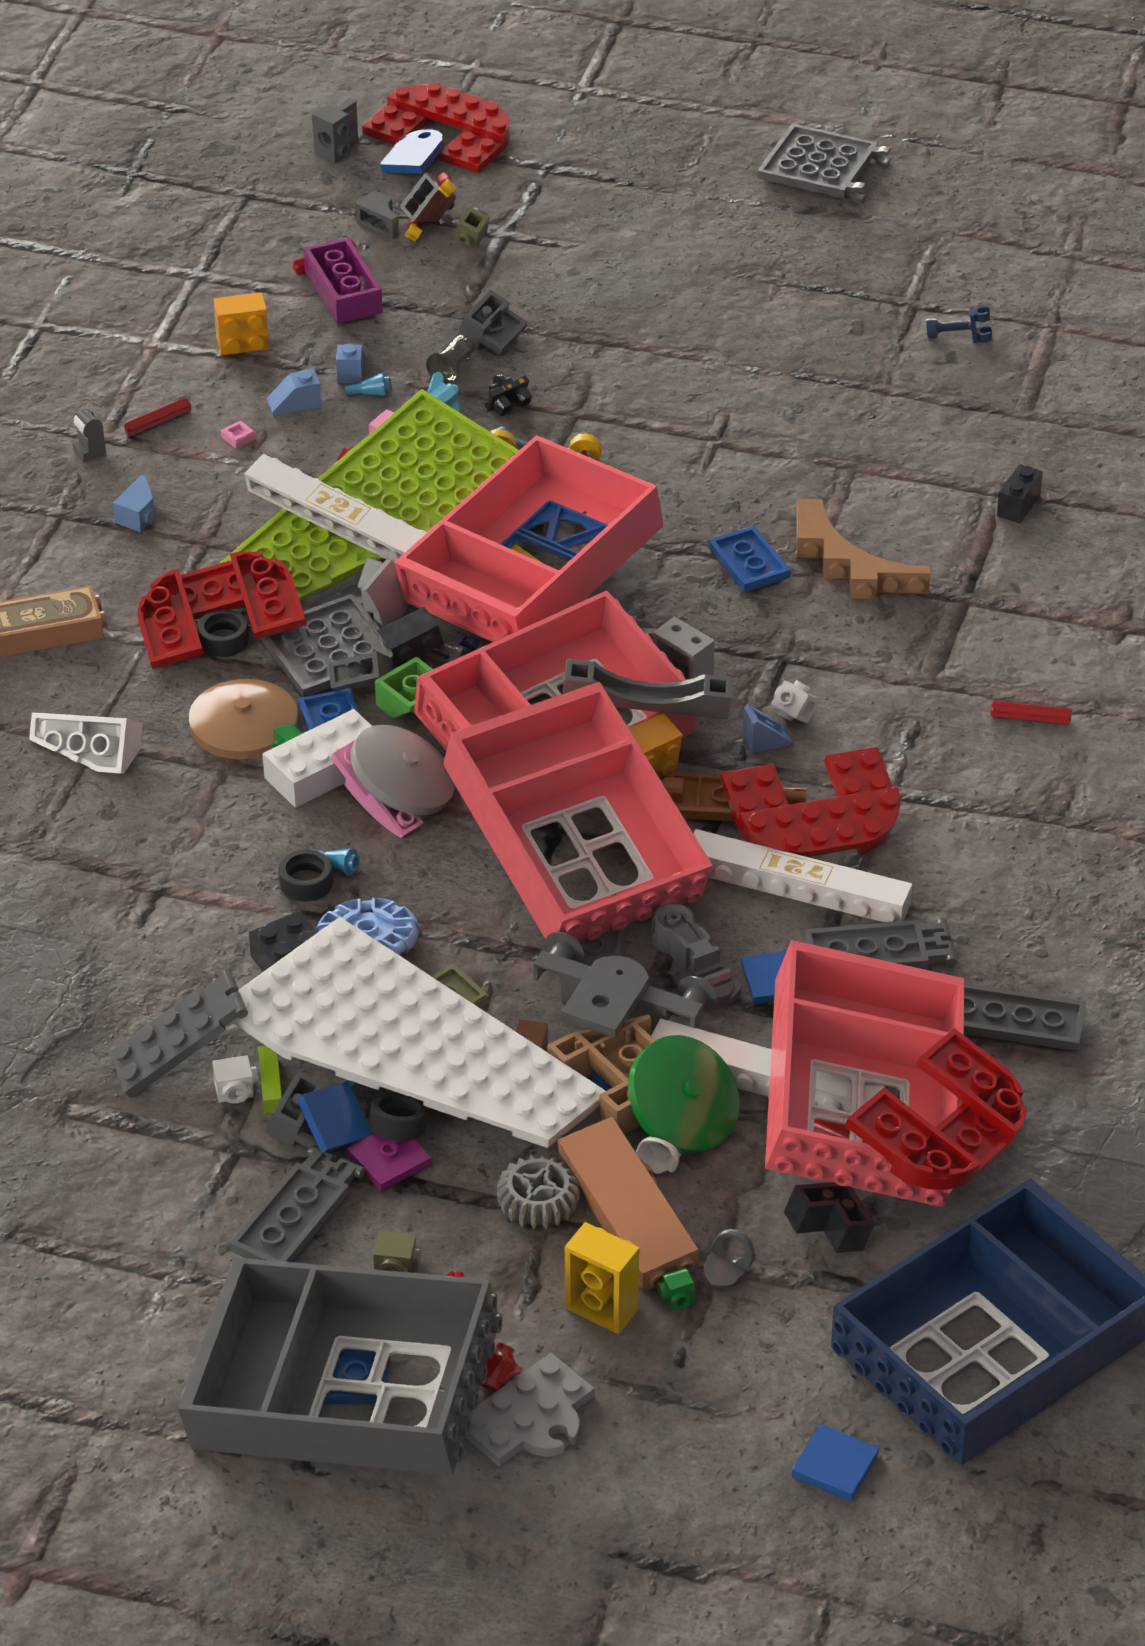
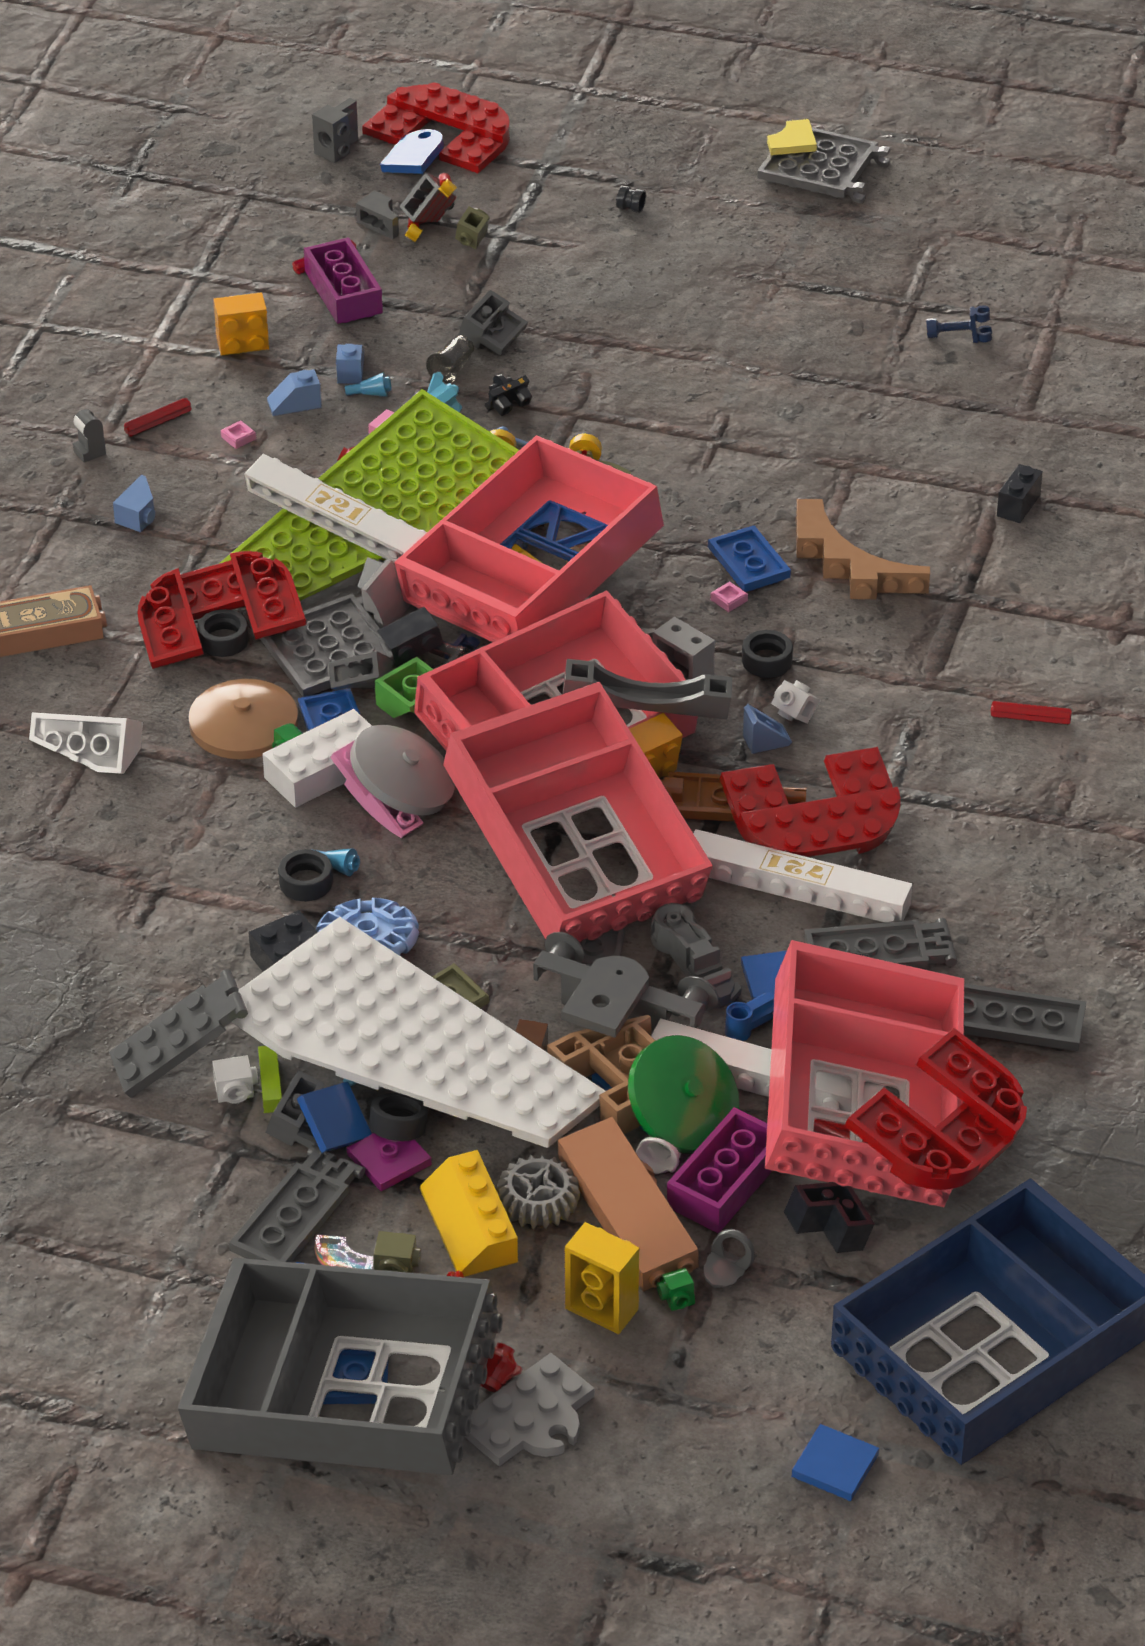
(335, 1252): none -> clear tile
(470, 1215): none -> yellow slope
(631, 199): none -> black wheel
(721, 1172): none -> magenta brick
(729, 596): none -> bright pink tile
(746, 1016): none -> blue piece
(766, 666): none -> black tyre
(794, 138): none -> light yellow tile

